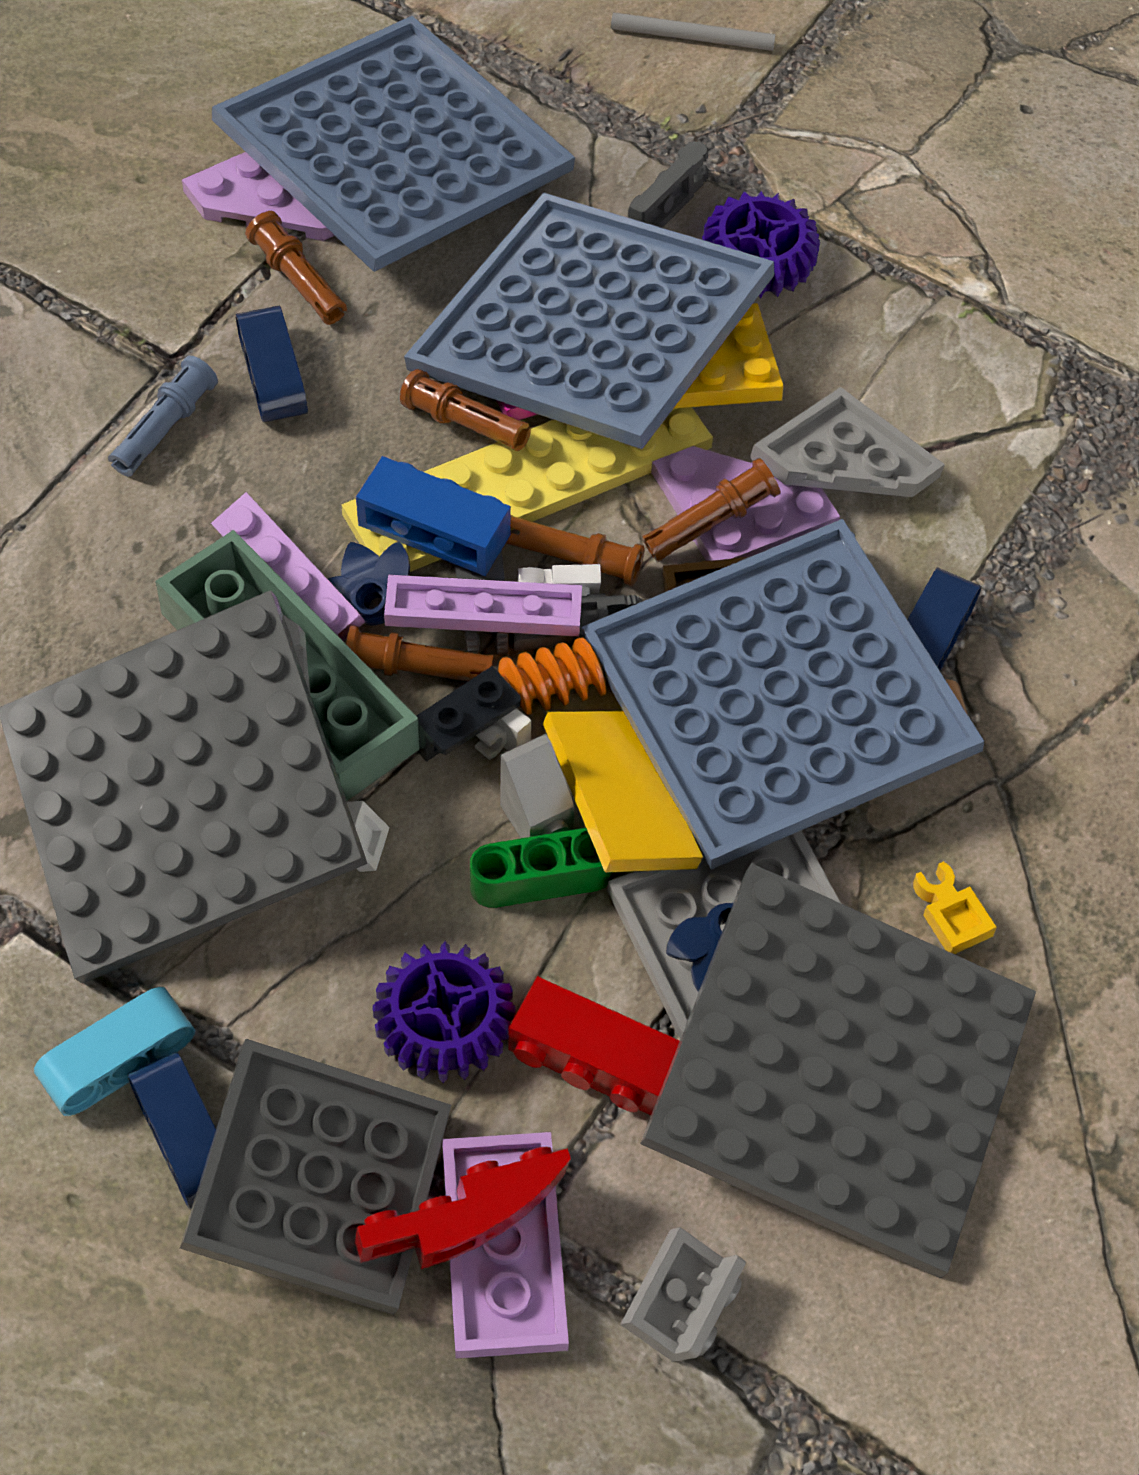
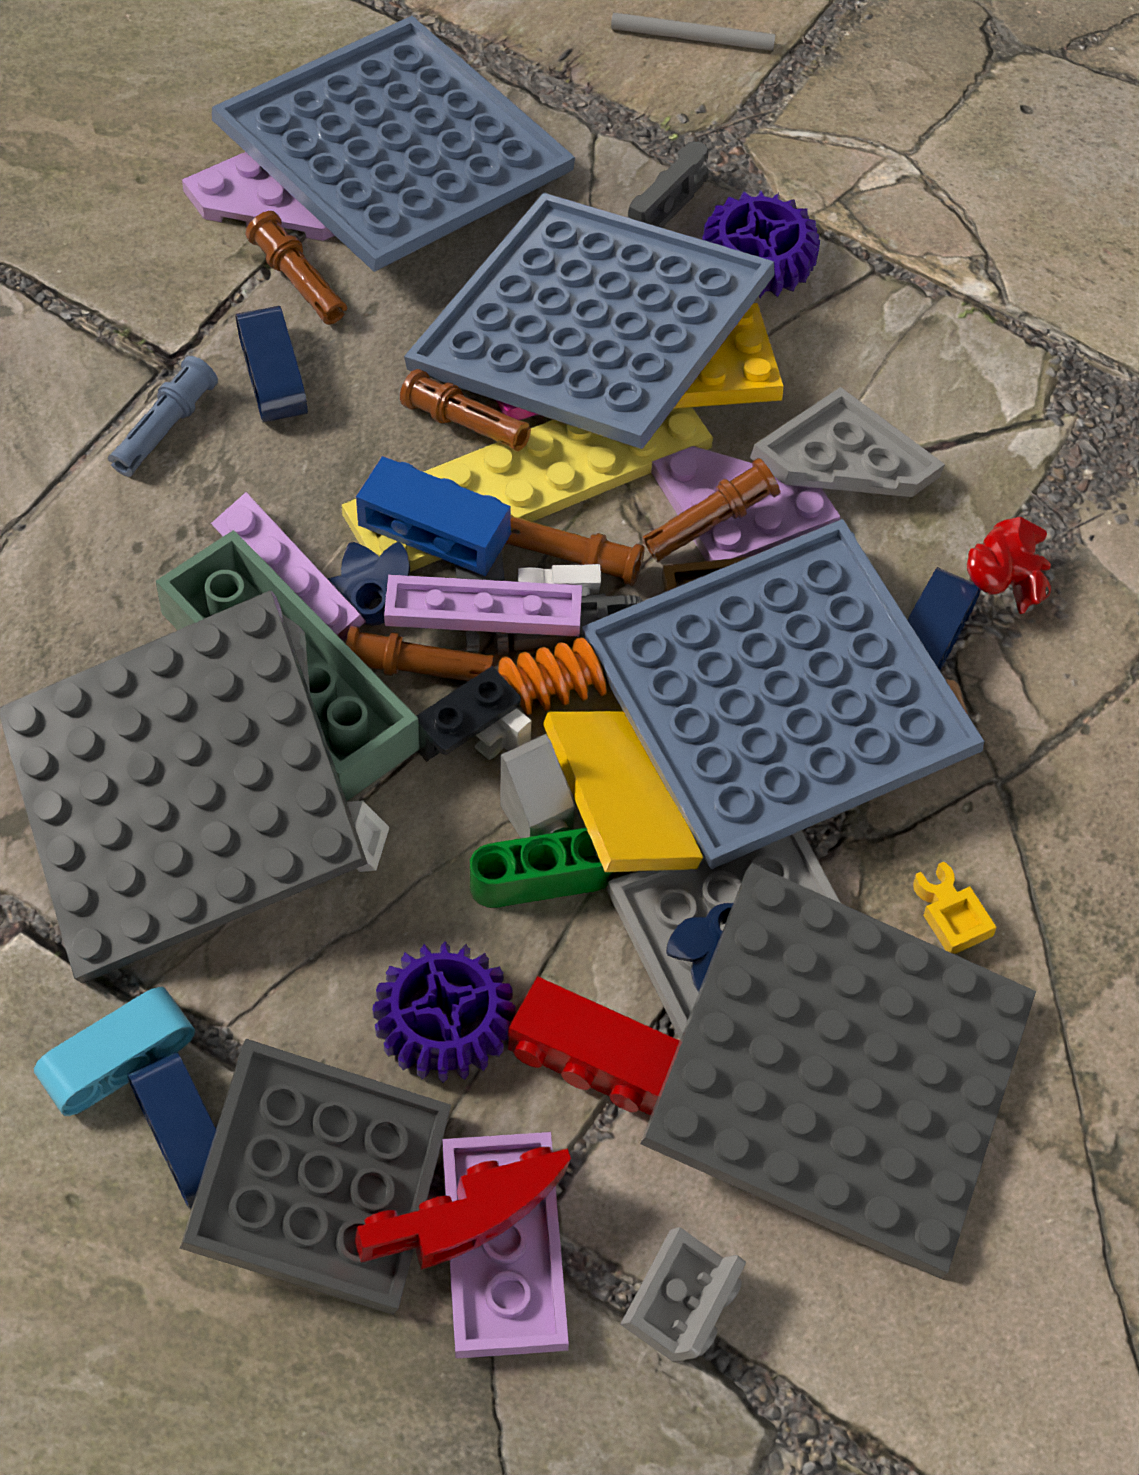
(1010, 559): none -> red animal

